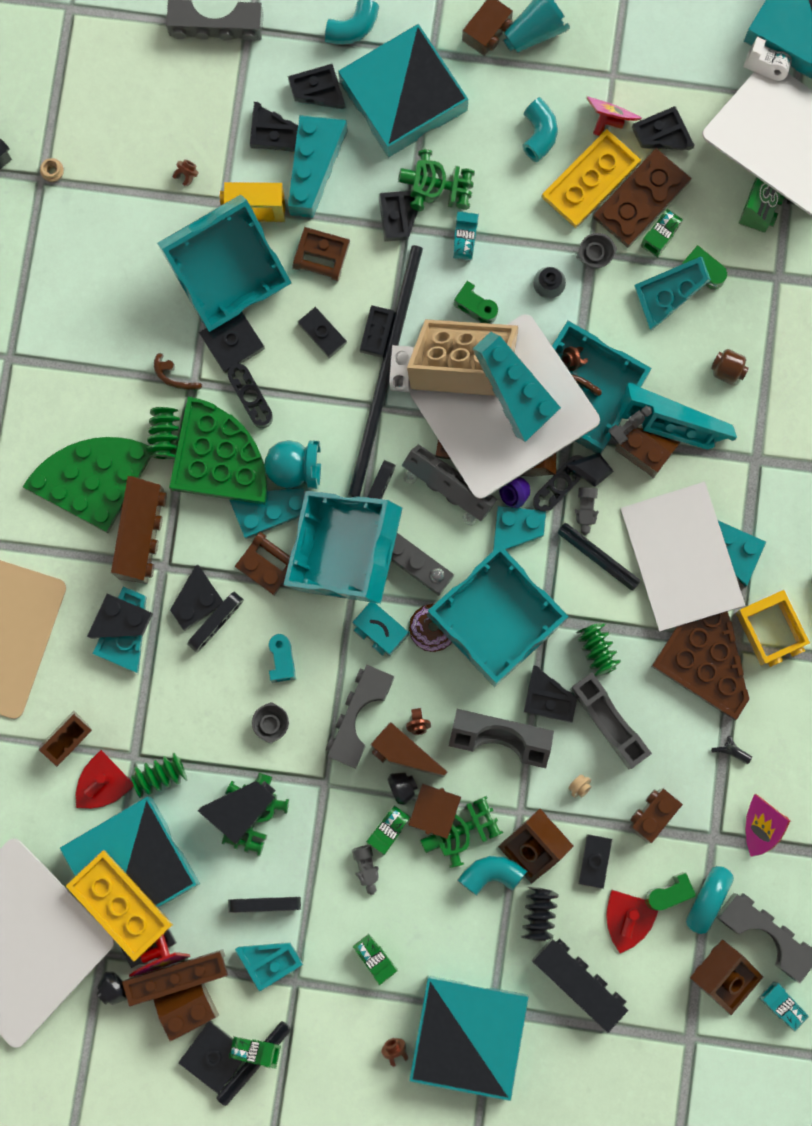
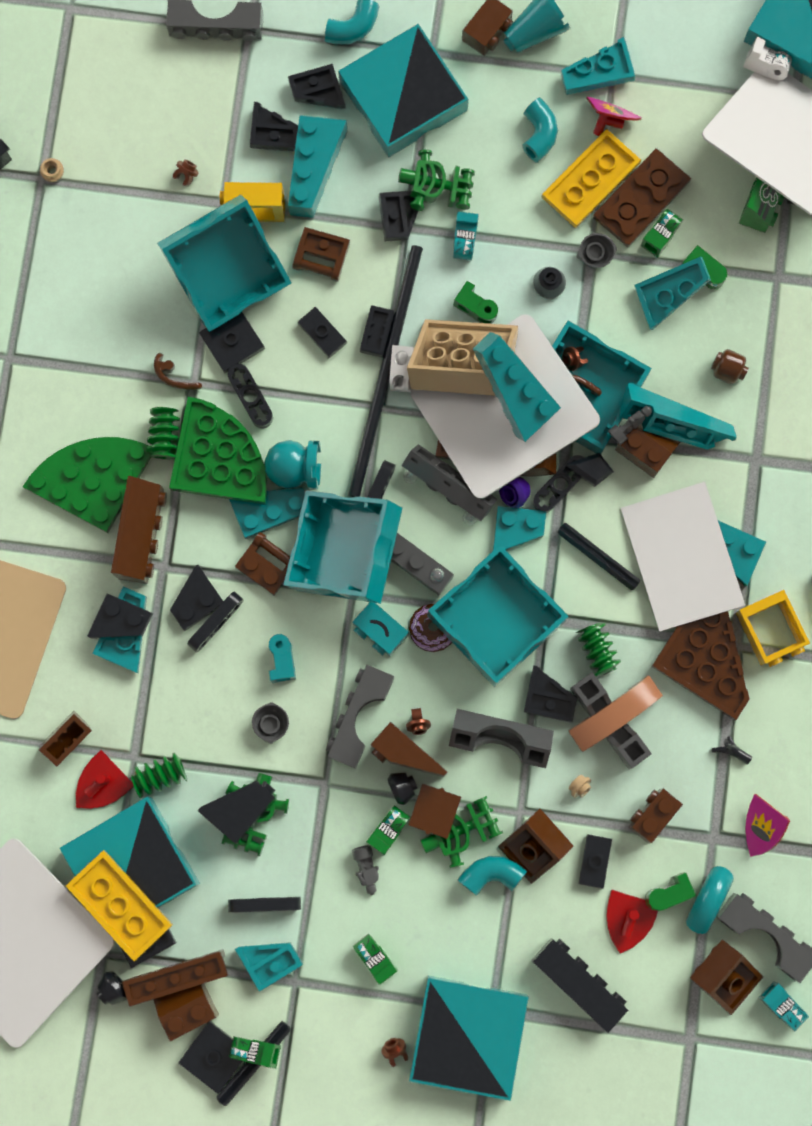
(165, 958): red shield -> none
(540, 914): black piece -> none
(586, 514): dark grey piece -> none
(601, 70): none -> teal wing
(616, 714): none -> nougat slope
(663, 131): black wing -> none

